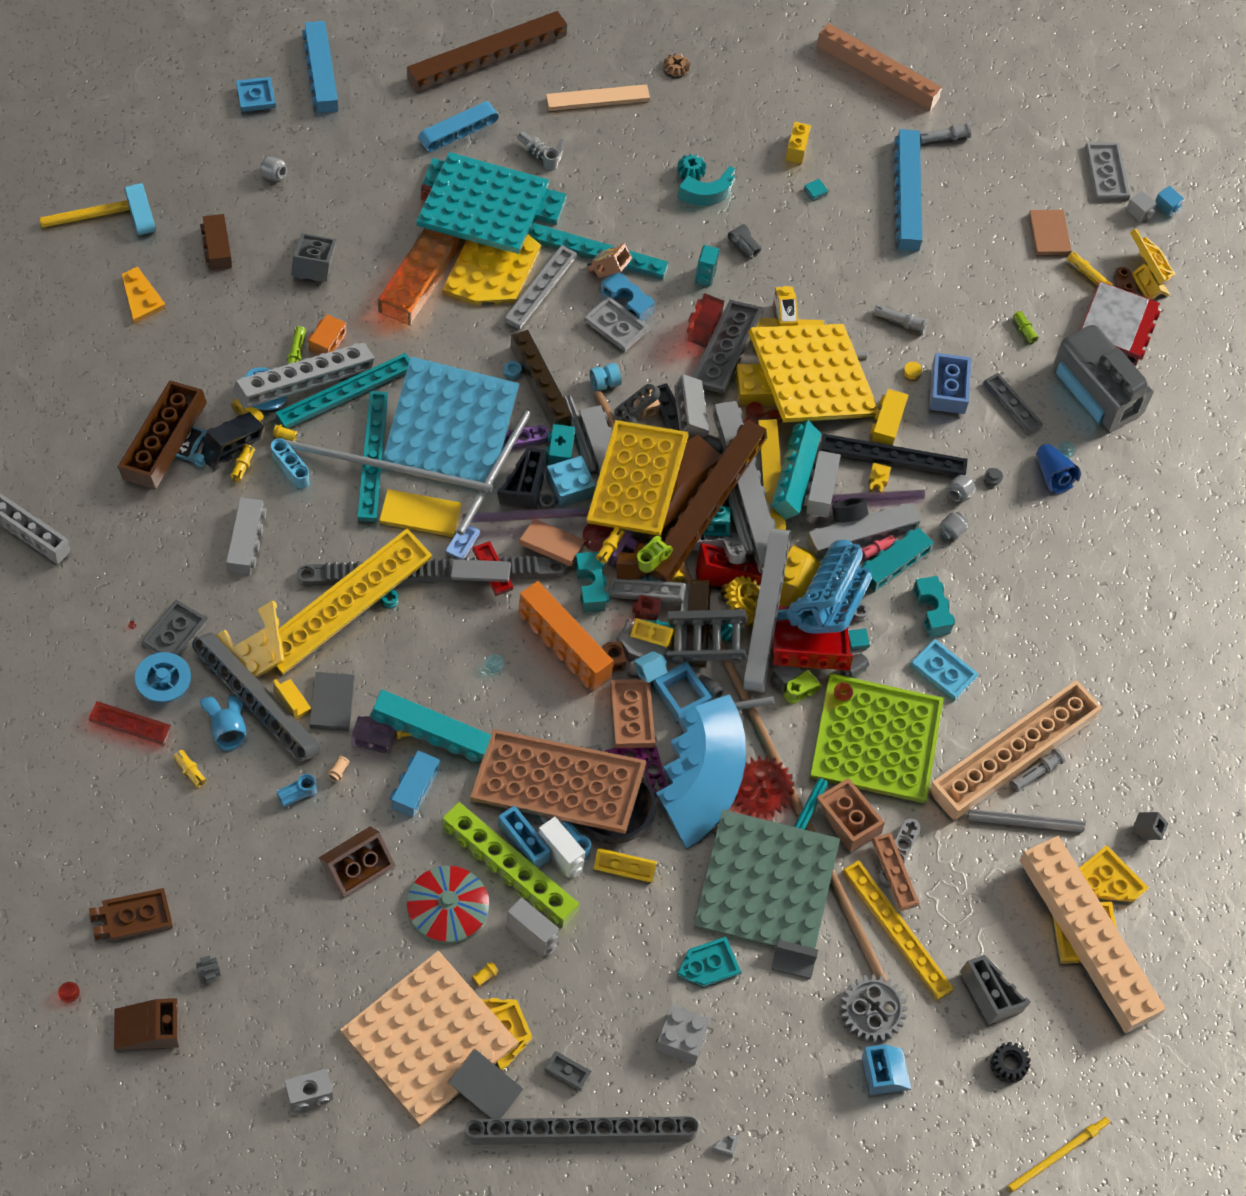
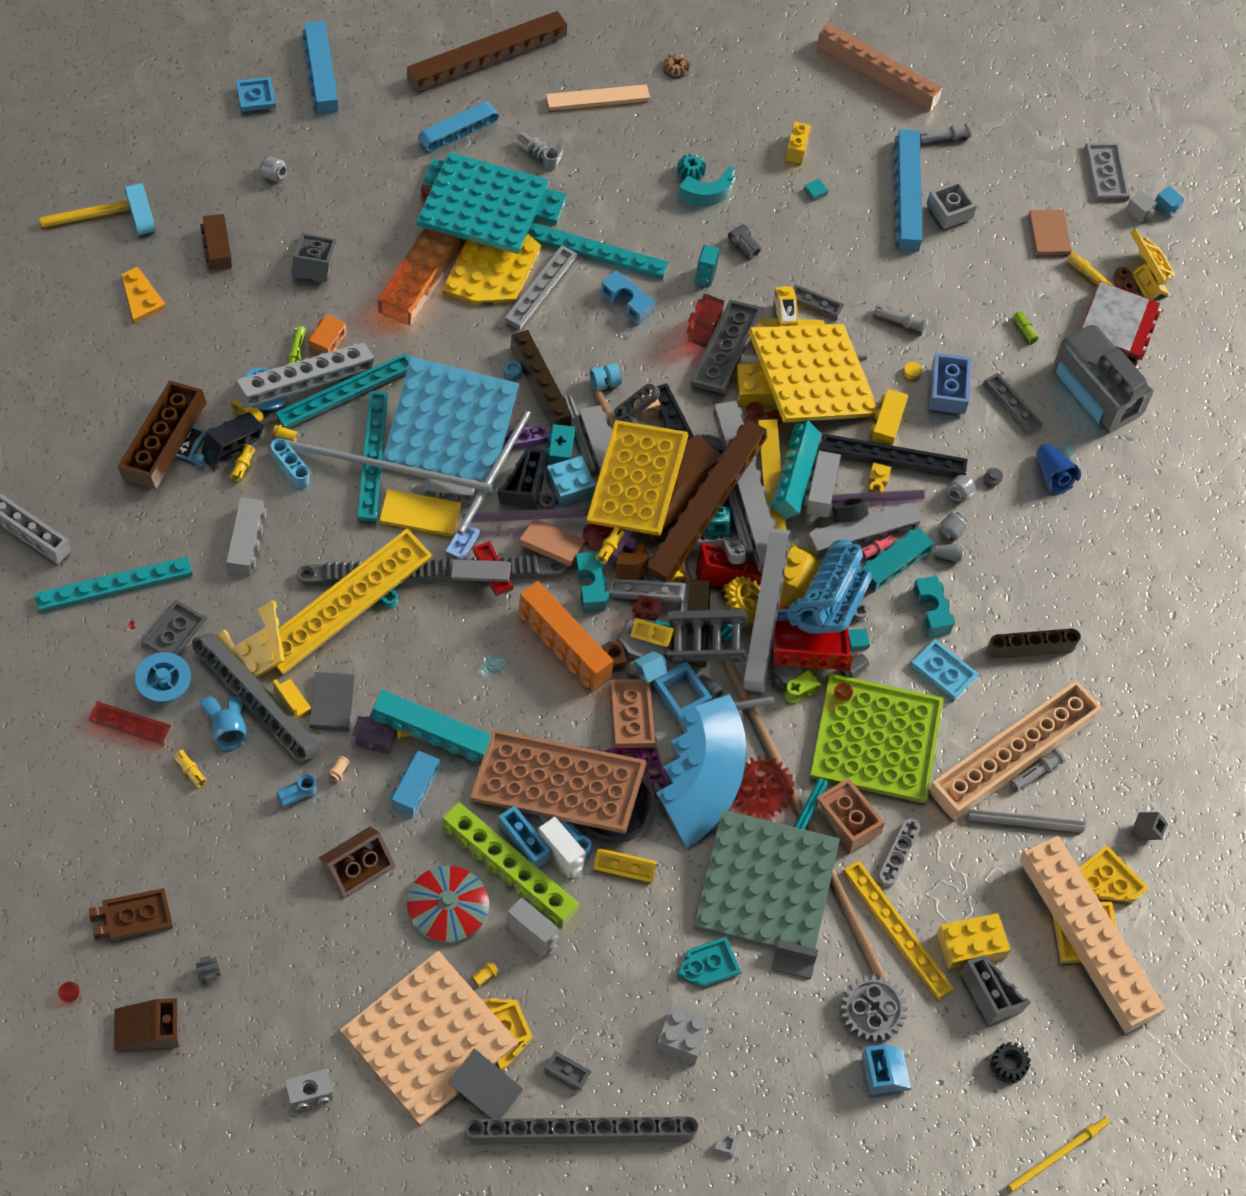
(113, 584): none -> teal plate
(449, 491): none -> light grey beam
(610, 261): nougat torso -> none
(616, 323): light grey plate -> none
(656, 552): lime piece -> none
(691, 406): light grey brick -> none
(818, 302): none -> dark grey tile
(895, 871): nougat tile -> none
(949, 552): none -> light grey cone
(951, 204): none -> light grey brick
(972, 939): none -> yellow brick
(1040, 638): none -> dark brown beam

